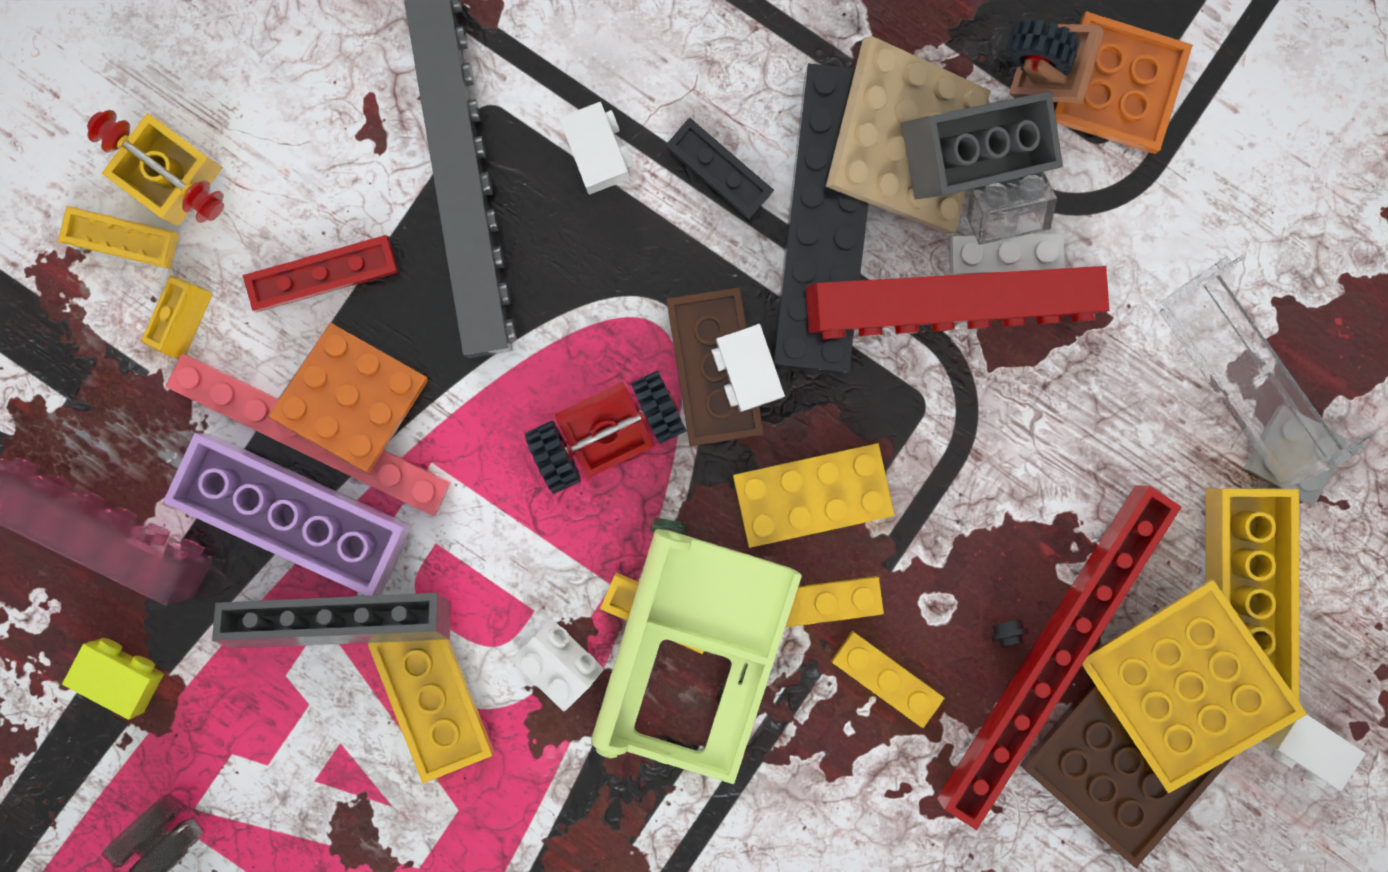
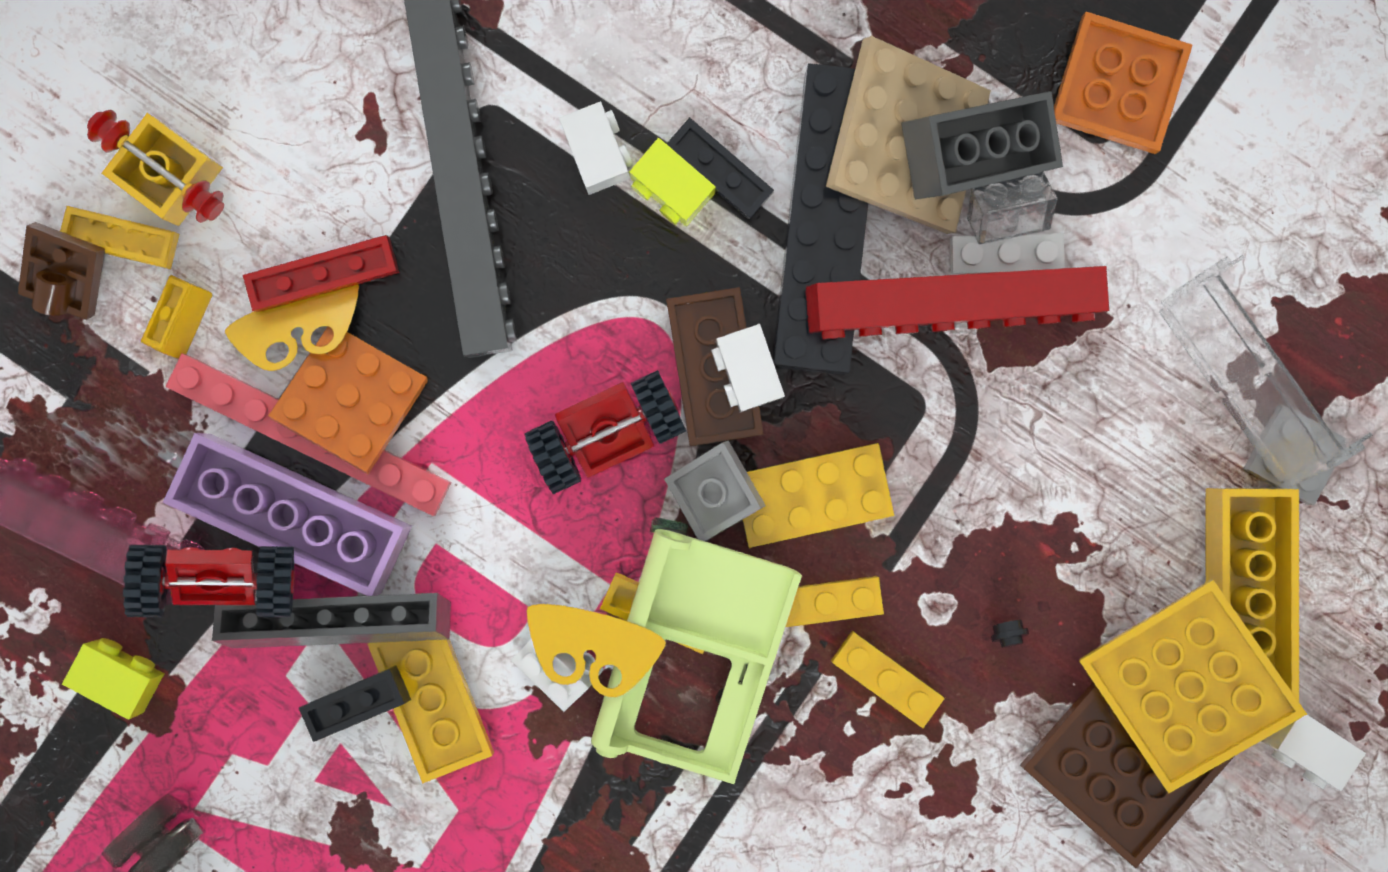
(60, 272): none -> reddish brown plate
(208, 579): none -> plate
(260, 330): none -> yellow piece
(355, 703): none -> black plate
(576, 630): none -> yellow piece
(671, 183): none -> neon yellow brick
(714, 491): none -> light grey plate
(1052, 58): plate -> none
(1057, 655): red brick -> none

